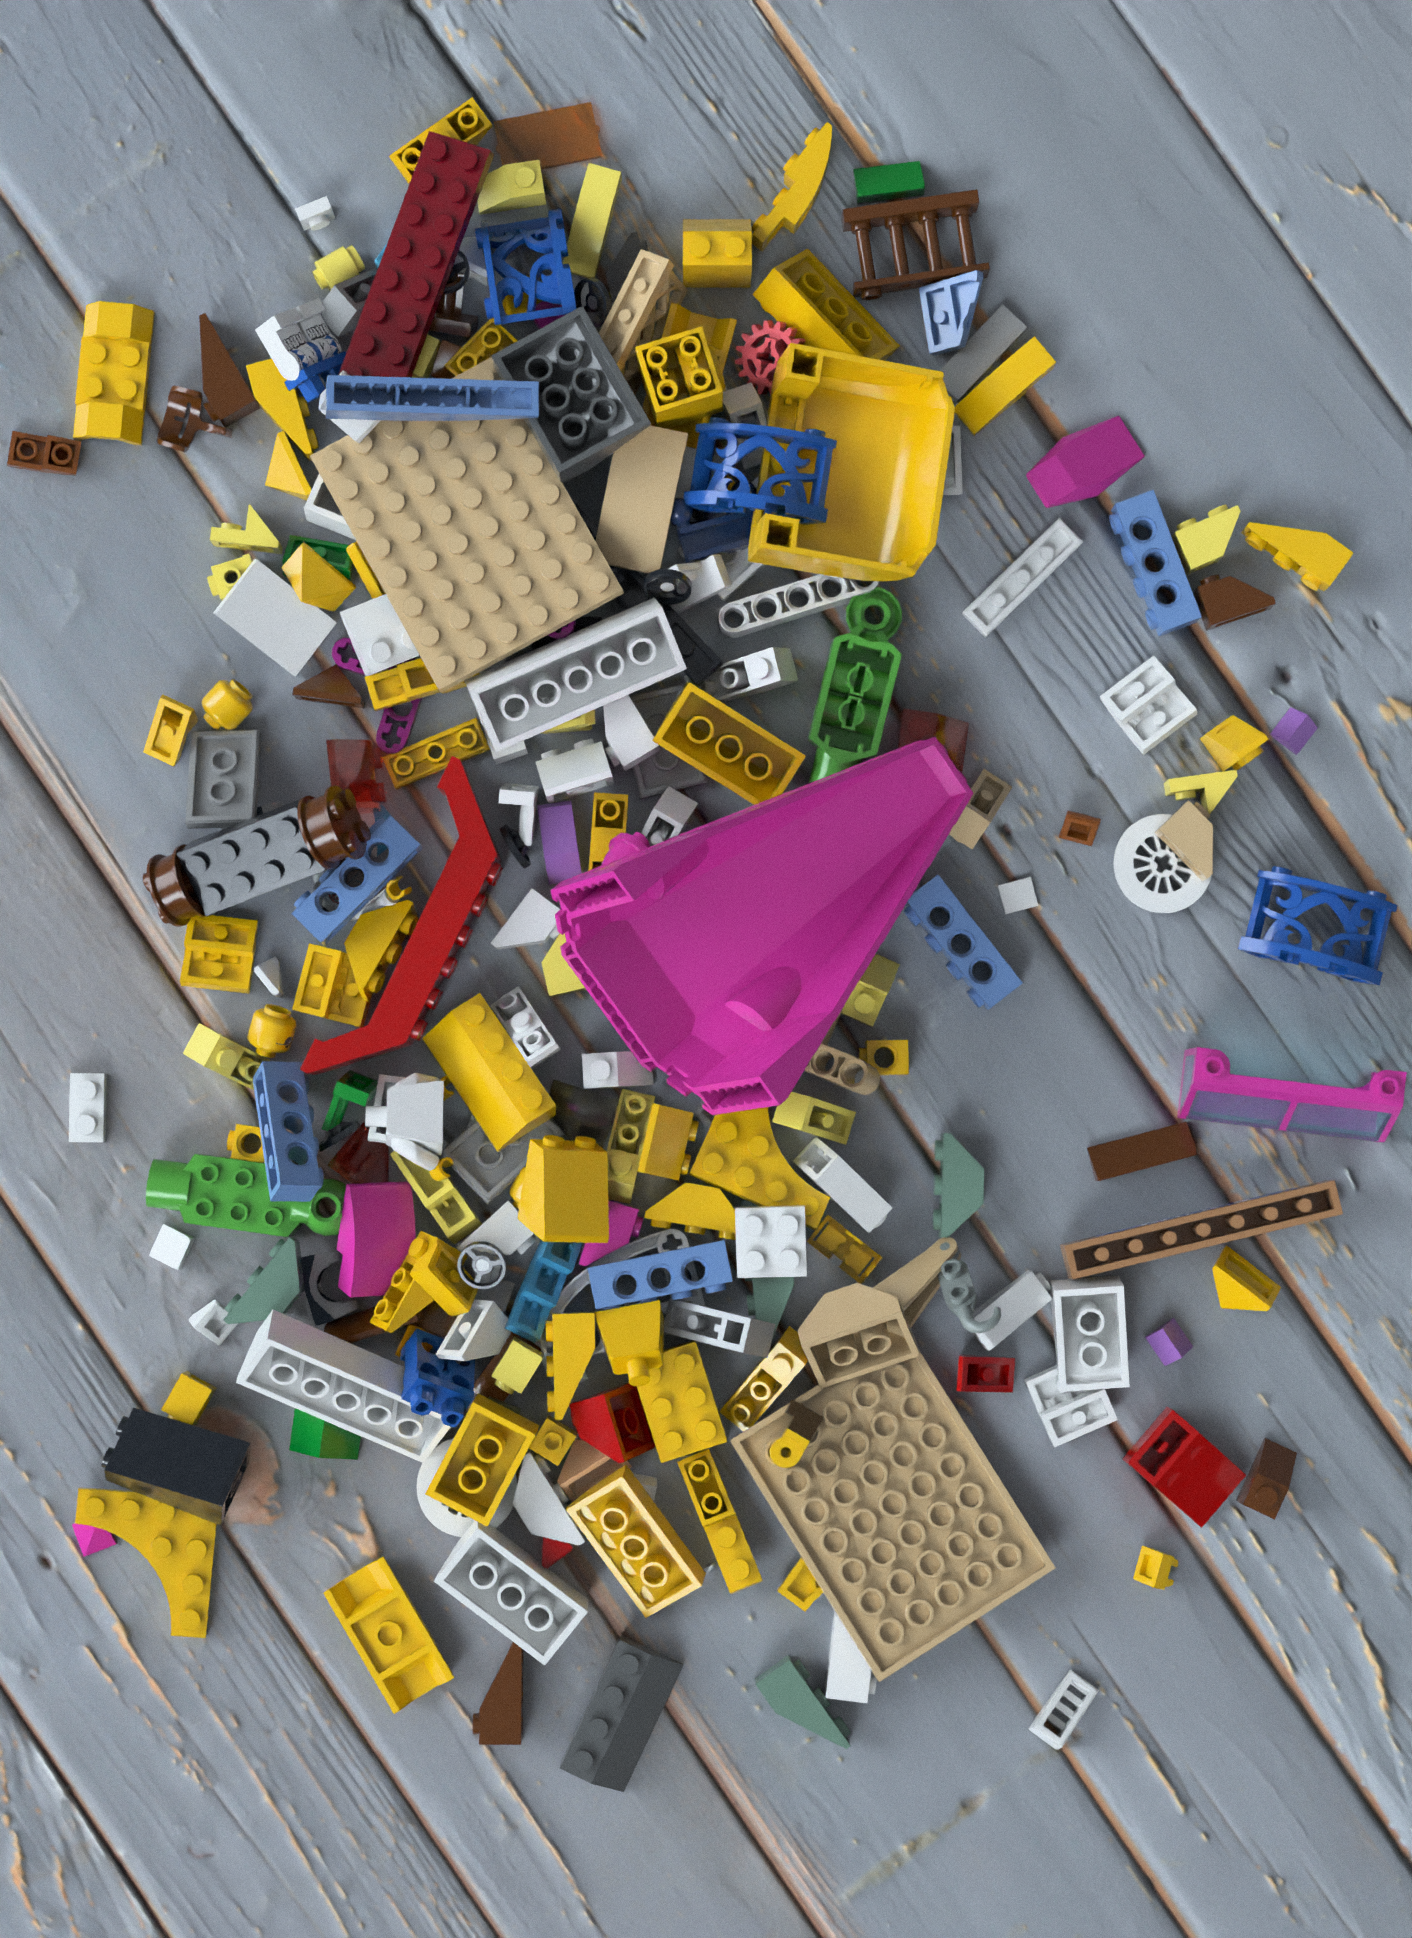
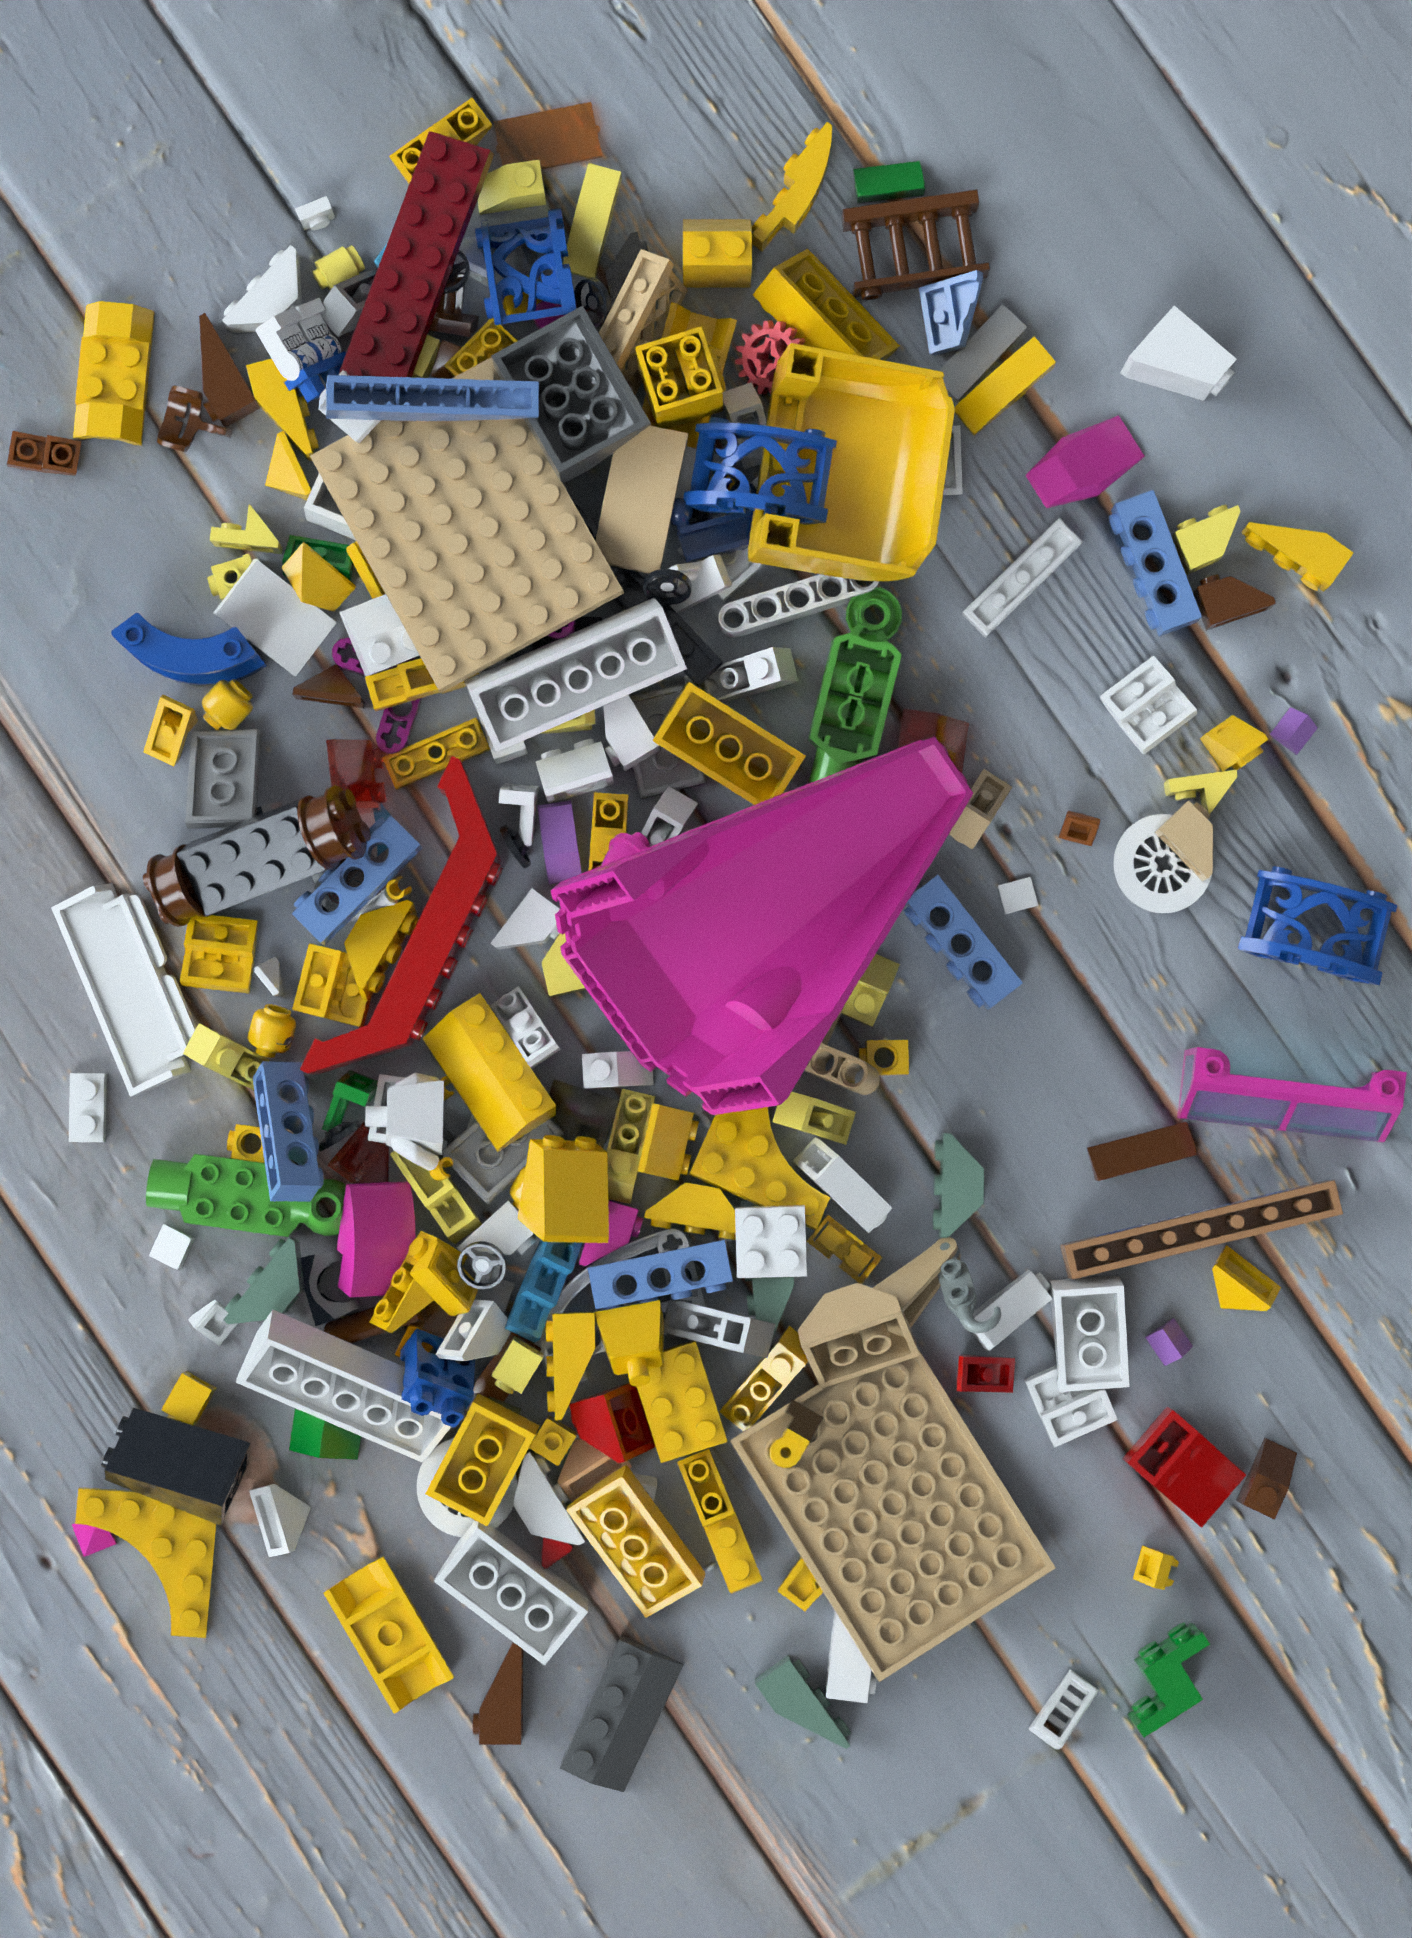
(128, 985): none -> white slope
(189, 660): none -> blue fence
(267, 294): none -> white slope
(279, 1518): none -> white slope
(1167, 1678): none -> green bracket
(1180, 358): none -> white slope

